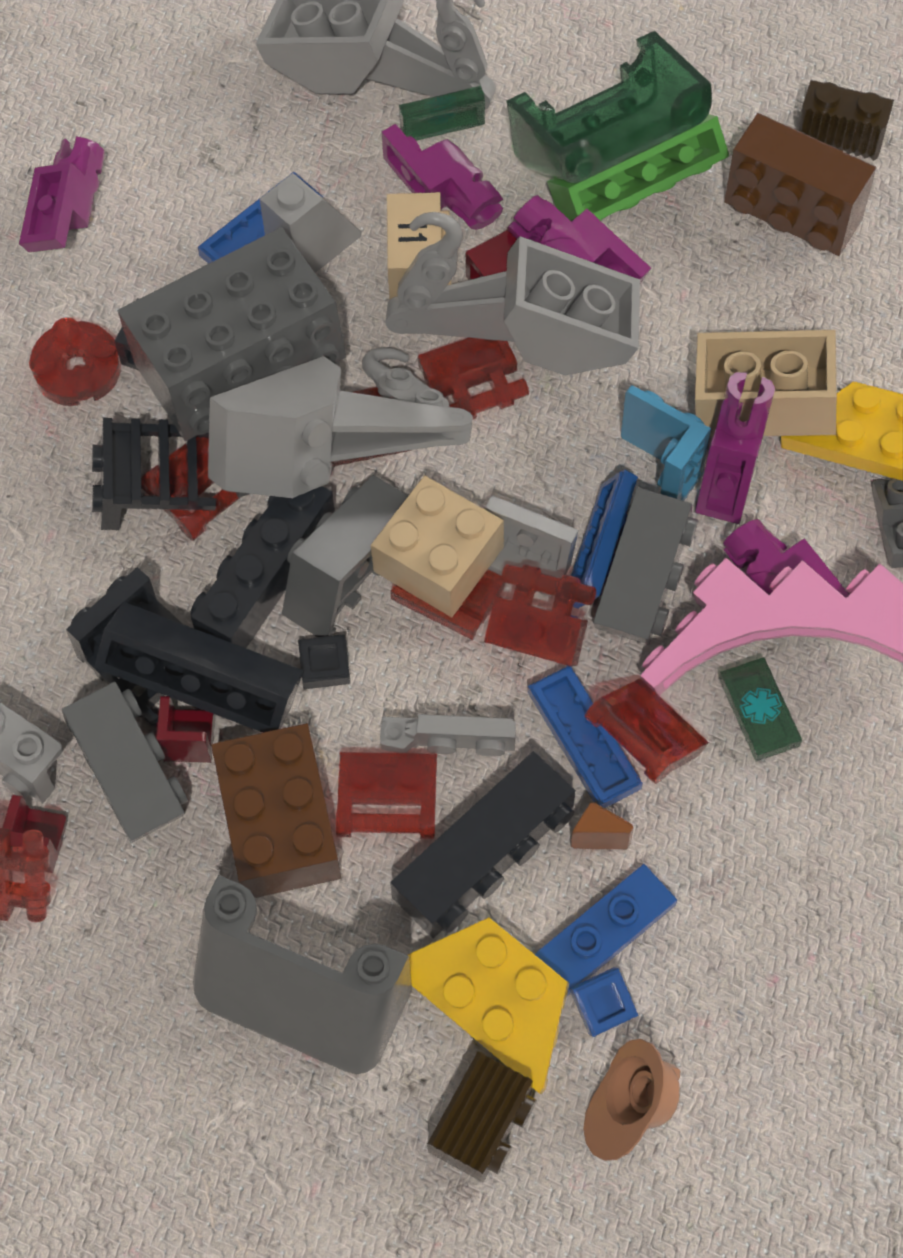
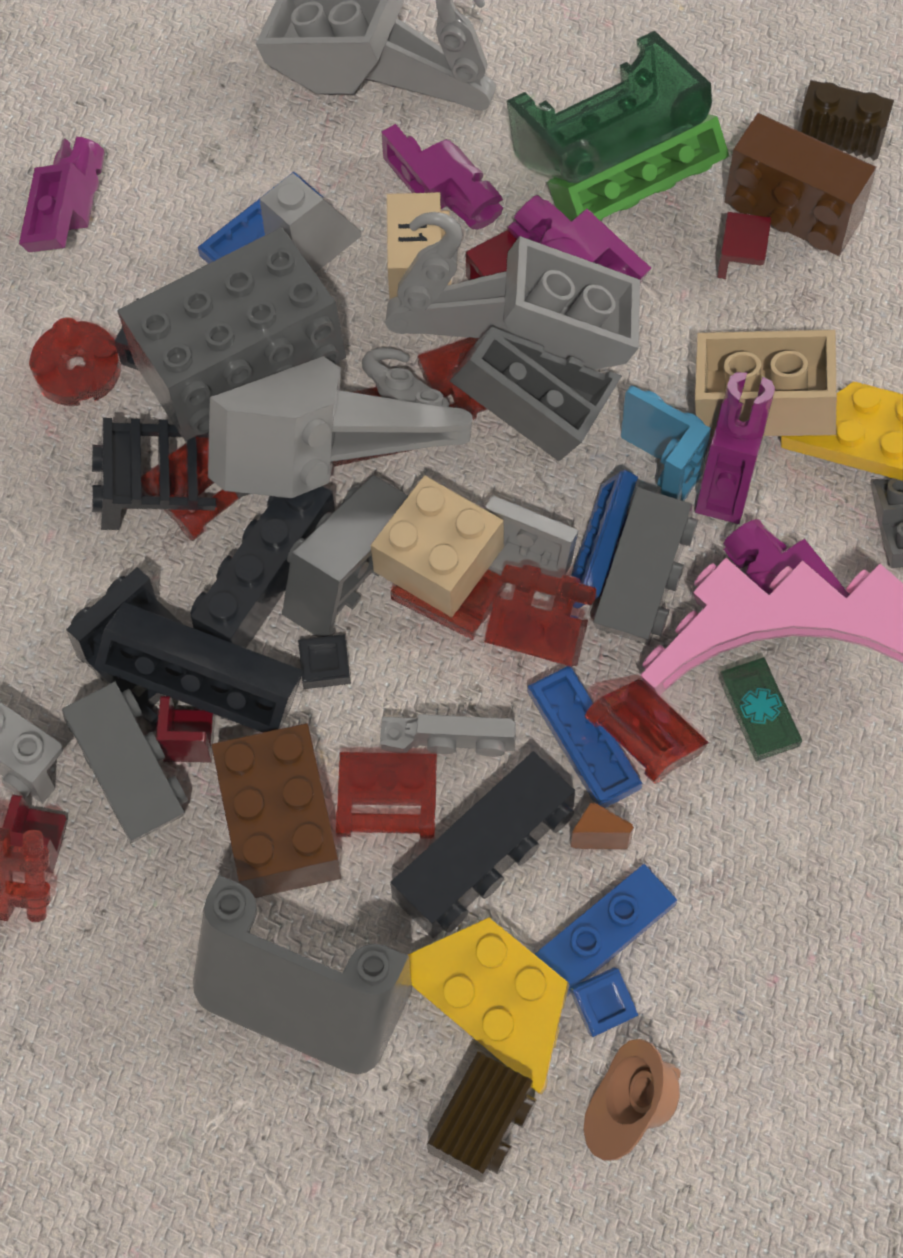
(443, 113): clear green tile -> none
(534, 391): none -> dark grey wedge
(744, 241): none -> dark red panel

